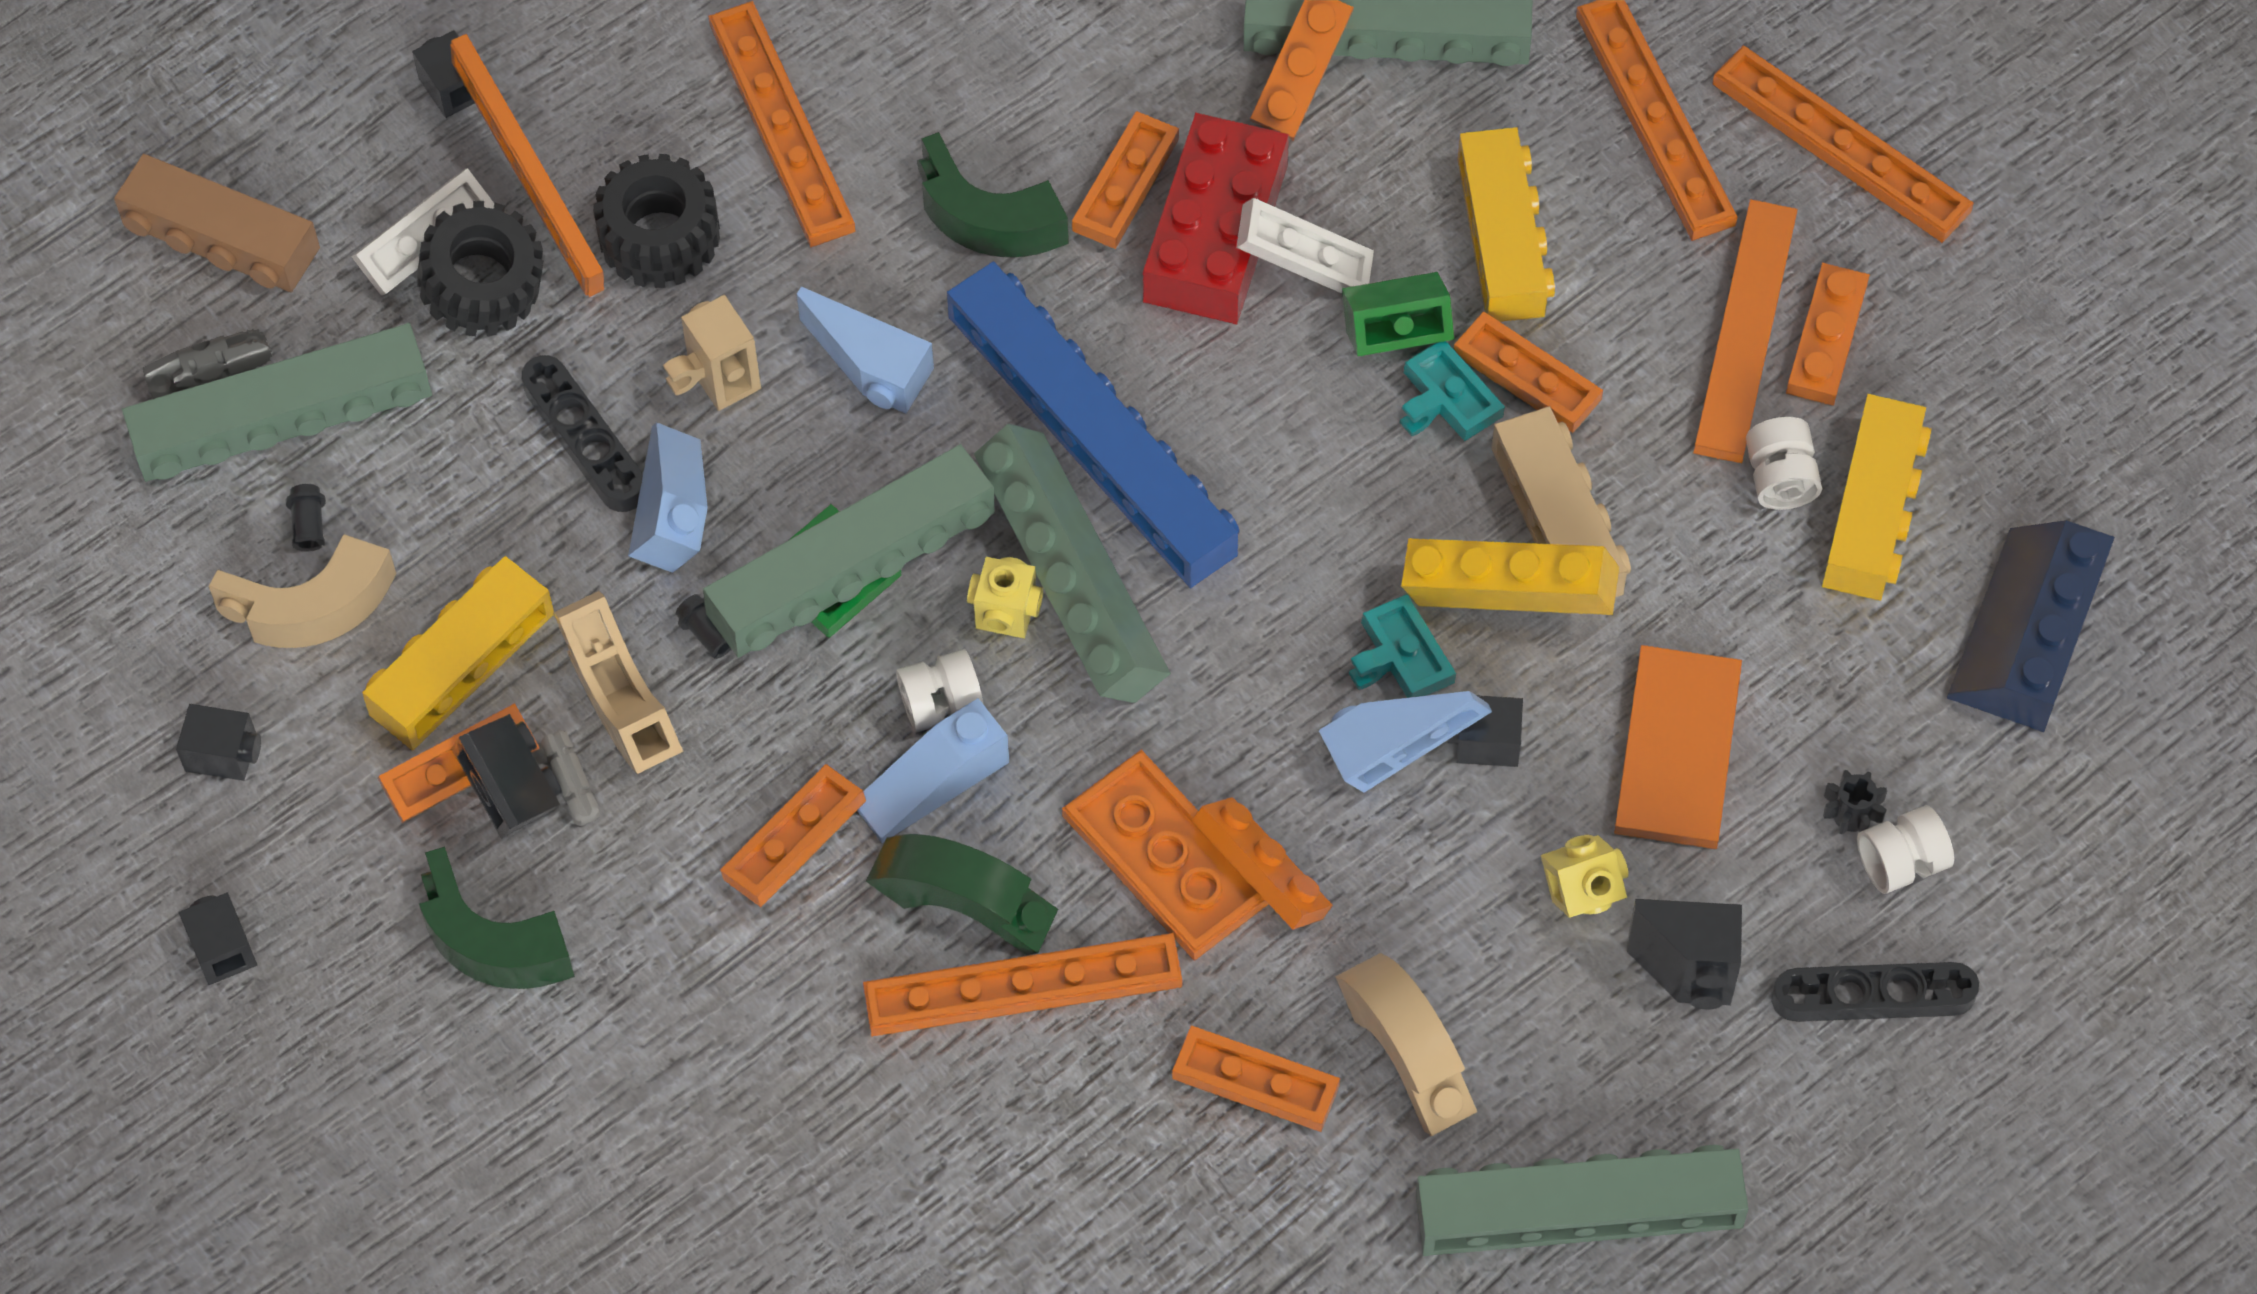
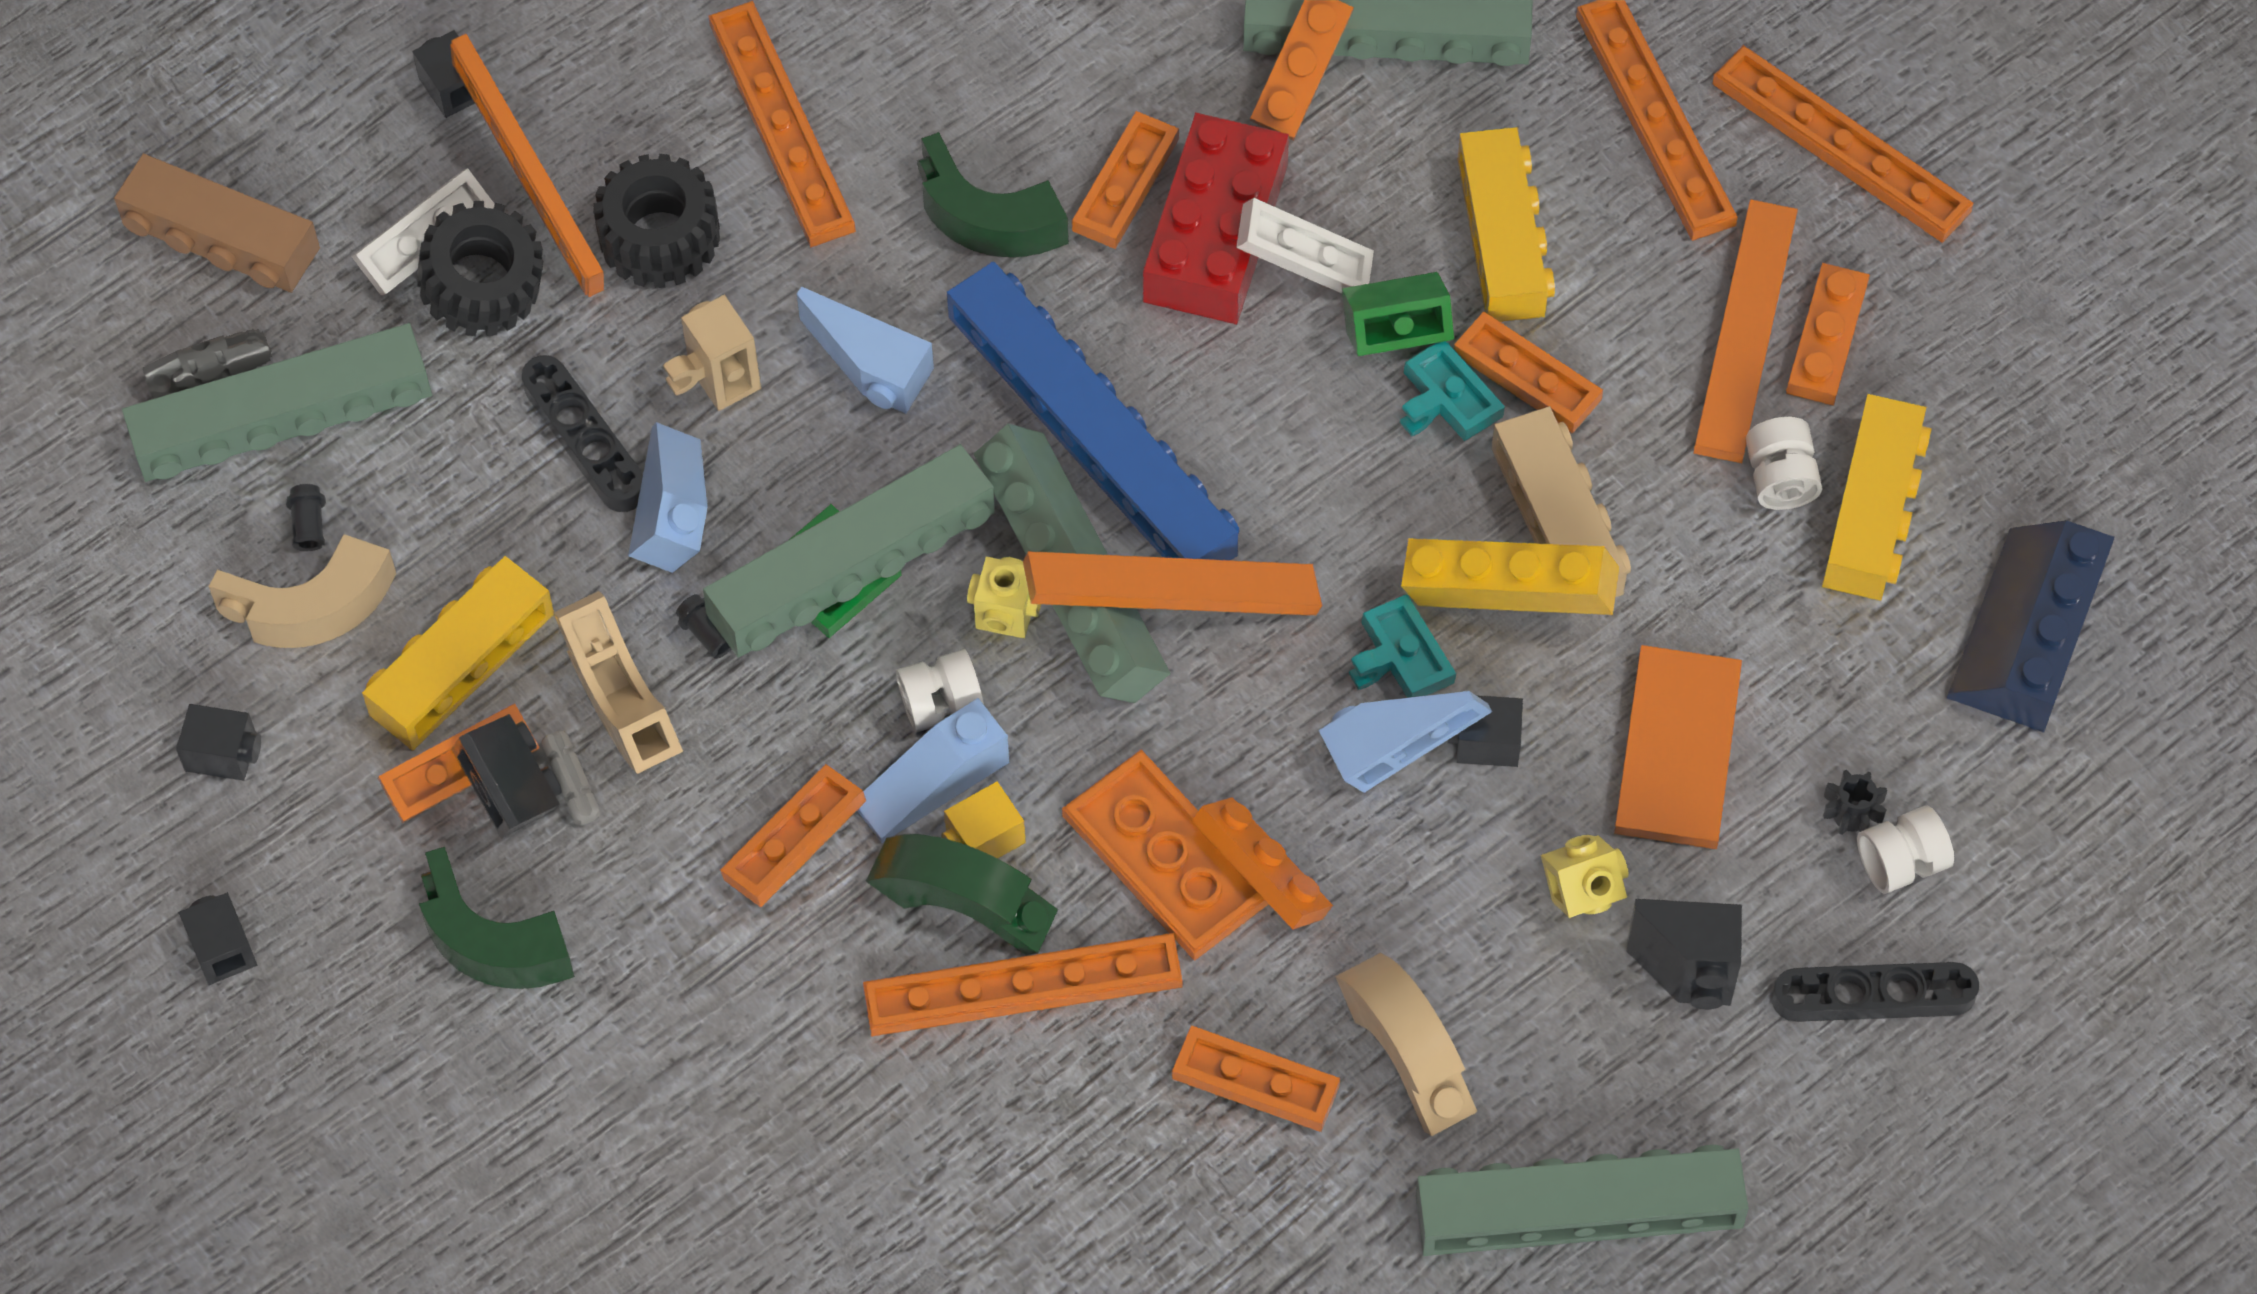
(986, 822): none -> yellow brick
(1171, 583): none -> orange tile

